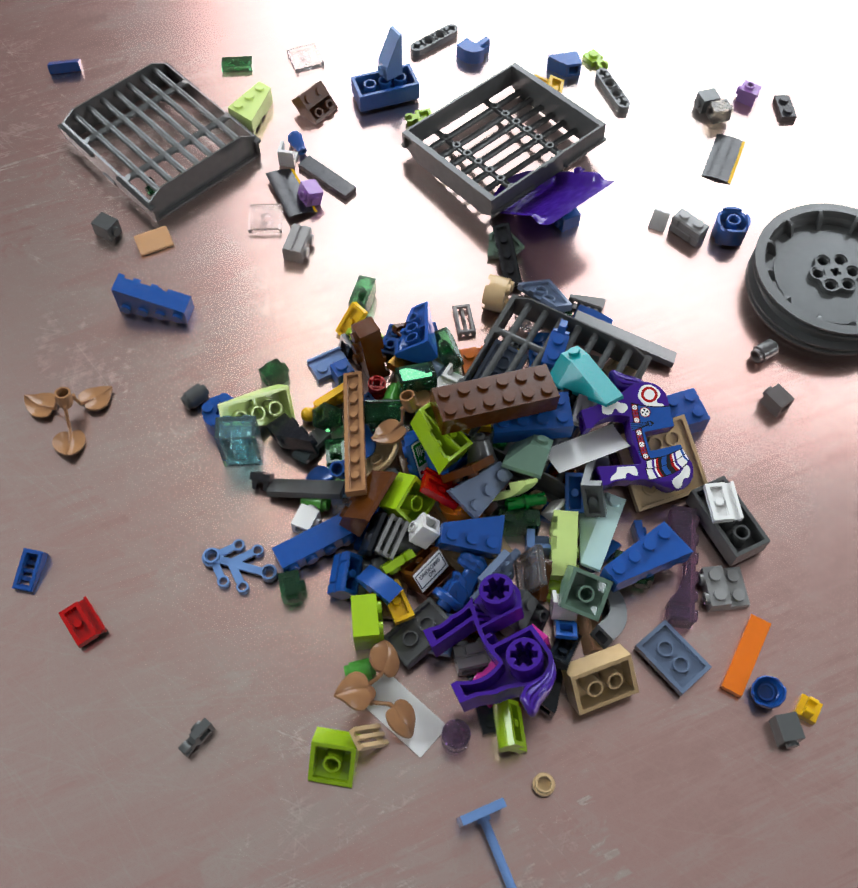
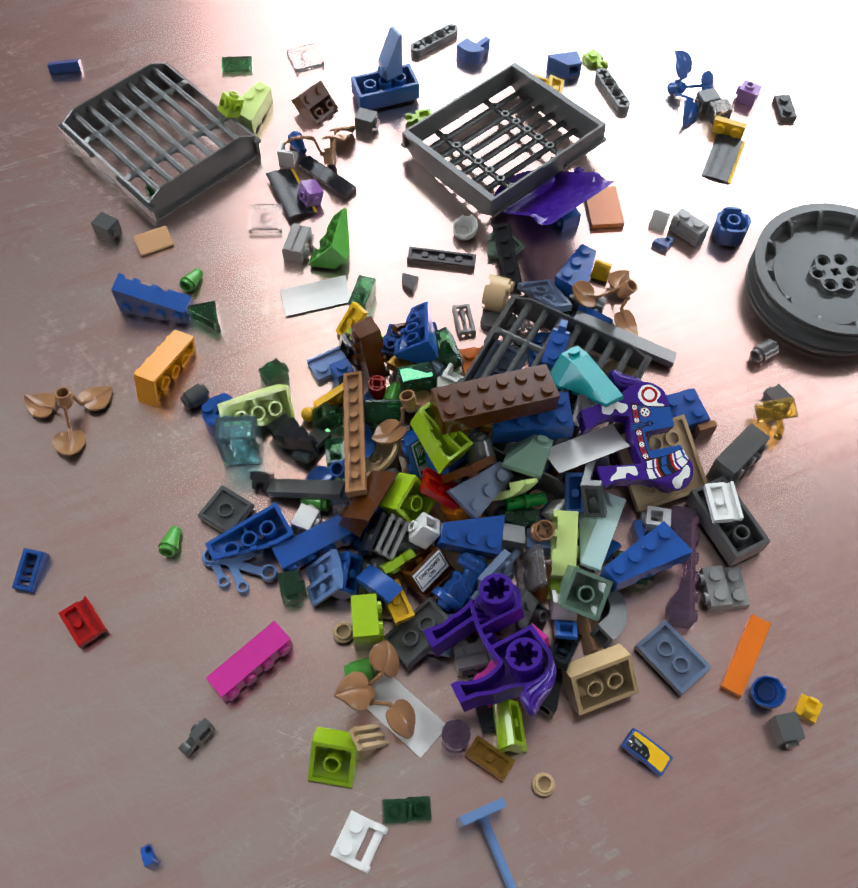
(148, 856): none -> blue tile
(162, 367): none -> light orange wedge
(170, 543): none -> bright green cone
(191, 280): none -> bright green cone
(206, 314): none -> clear green slope
(225, 510): none -> dark grey plate
(230, 104): none -> lime brick
(249, 662): none -> dark pink brick
(257, 532): none -> blue wedge
(315, 295): none -> white sticker
(325, 577): none -> medium blue slope
(329, 154): none -> medium nougat plant
(334, 244): none -> bright green wedge
(343, 632): none -> tan plate
(351, 840): none -> white plate
(366, 120): none -> dark grey brick
(406, 810): none -> clear green slope
(410, 282): none -> tile
(441, 258): none -> black tile
(465, 227): none -> white hair
(489, 318): none -> dark grey tile
(489, 758): none -> pearl gold plate
(513, 537): none -> brick
(545, 528): none -> medium nougat wheel
(575, 269): none -> wedge
(601, 270): none -> yellow tile
(605, 209): none -> tile
(622, 285): none -> medium nougat plant
(647, 751): none -> slope
(654, 516): none -> white brick
(663, 243): none -> blue tile
(683, 67): none -> blue plant
(704, 429): none -> medium nougat tile
(728, 127): none -> yellow plate
(740, 455): none -> dark grey brick
(777, 411): none -> clear yellow plate

